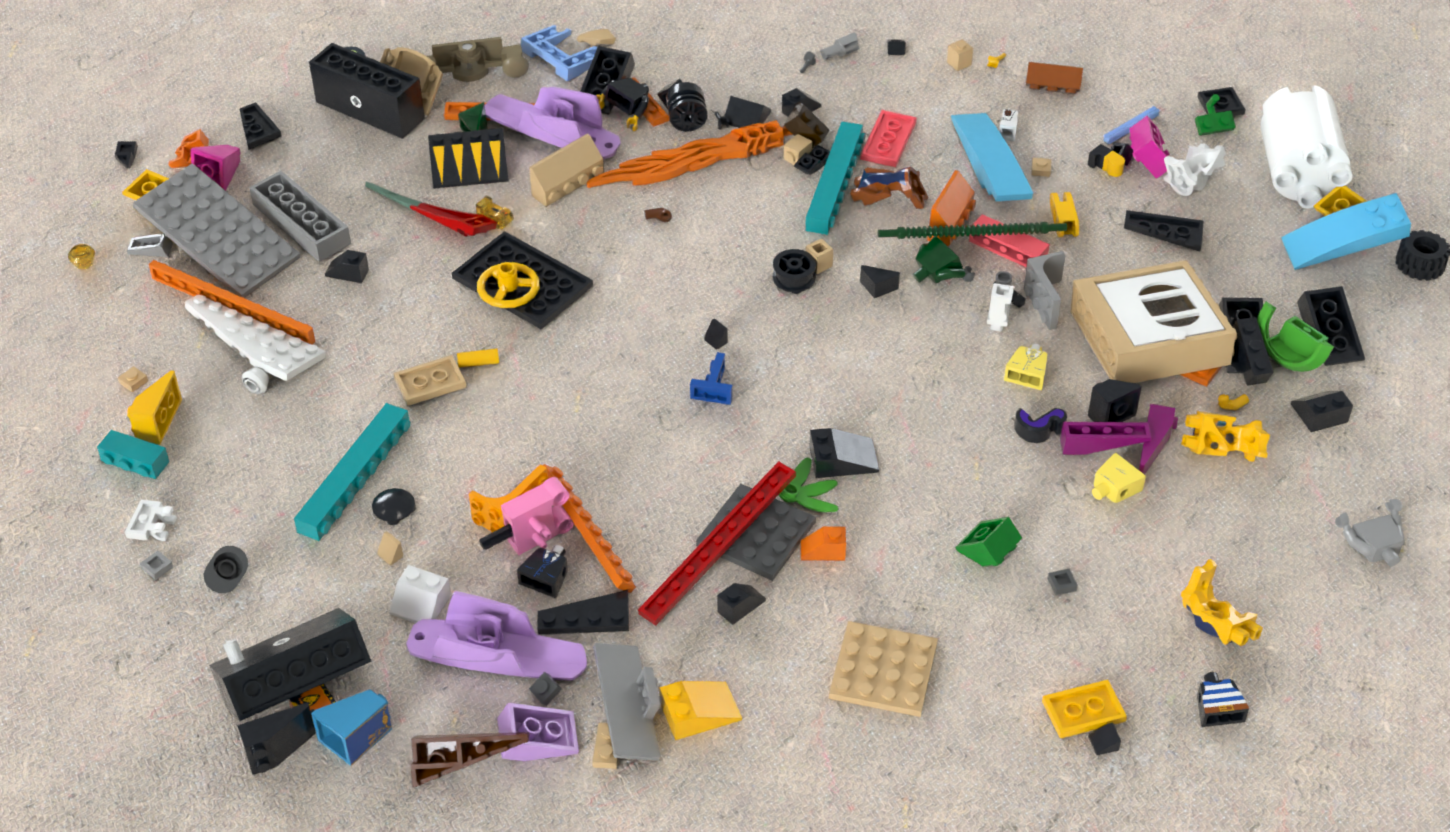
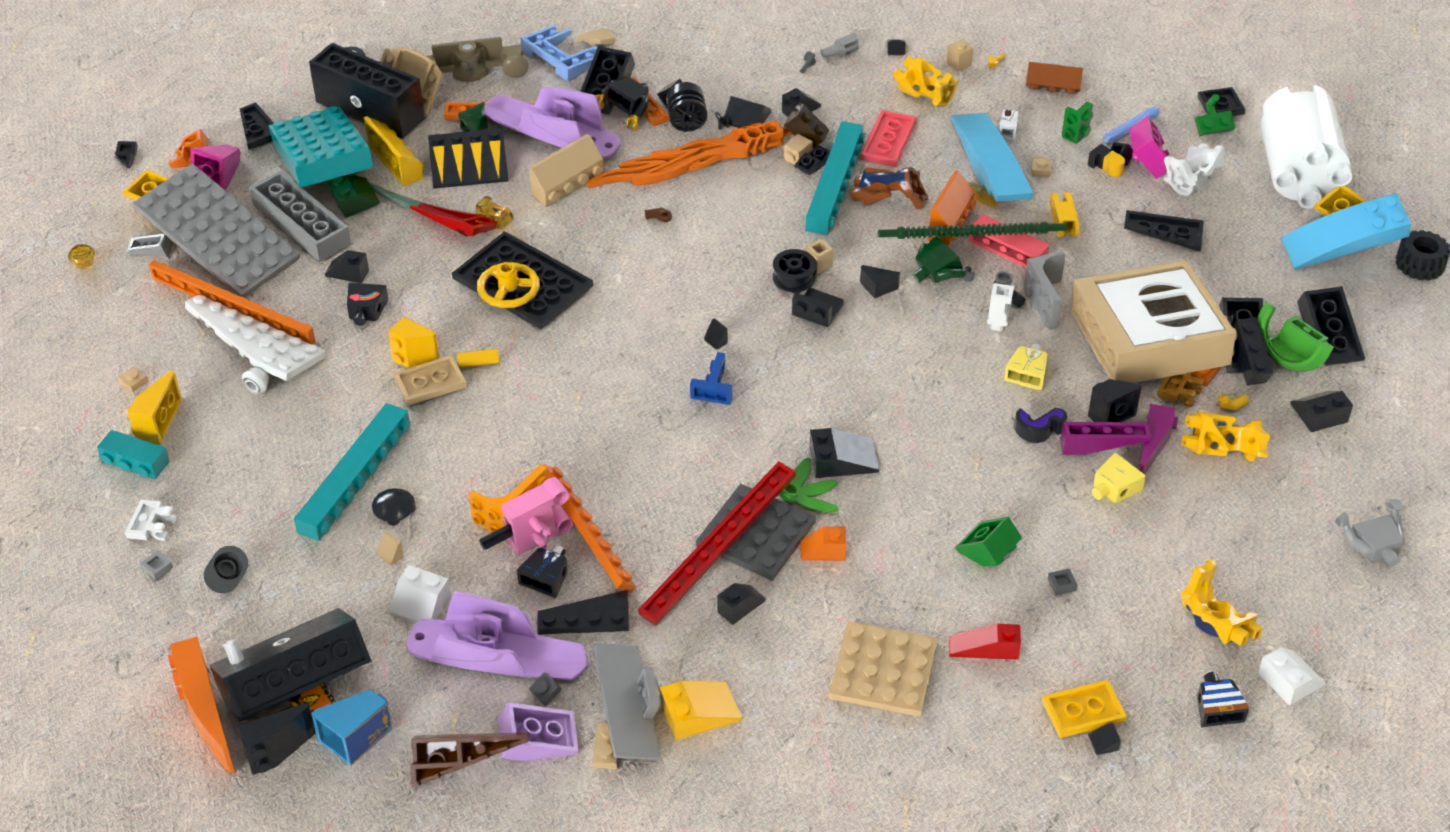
(196, 689): none -> orange slope
(320, 146): none -> teal brick
(352, 194): none -> dark green slope
(366, 302): none -> black torso
(393, 152): none -> yellow slope
(412, 343): none -> yellow slope
(816, 306): none -> black bracket
(915, 76): none -> yellow hips
(982, 196): none -> clear yellow slope
(990, 642): none -> red slope
(1077, 122): none -> green bracket
(1174, 388): none -> pearl gold plate
(1289, 675): none -> white slope

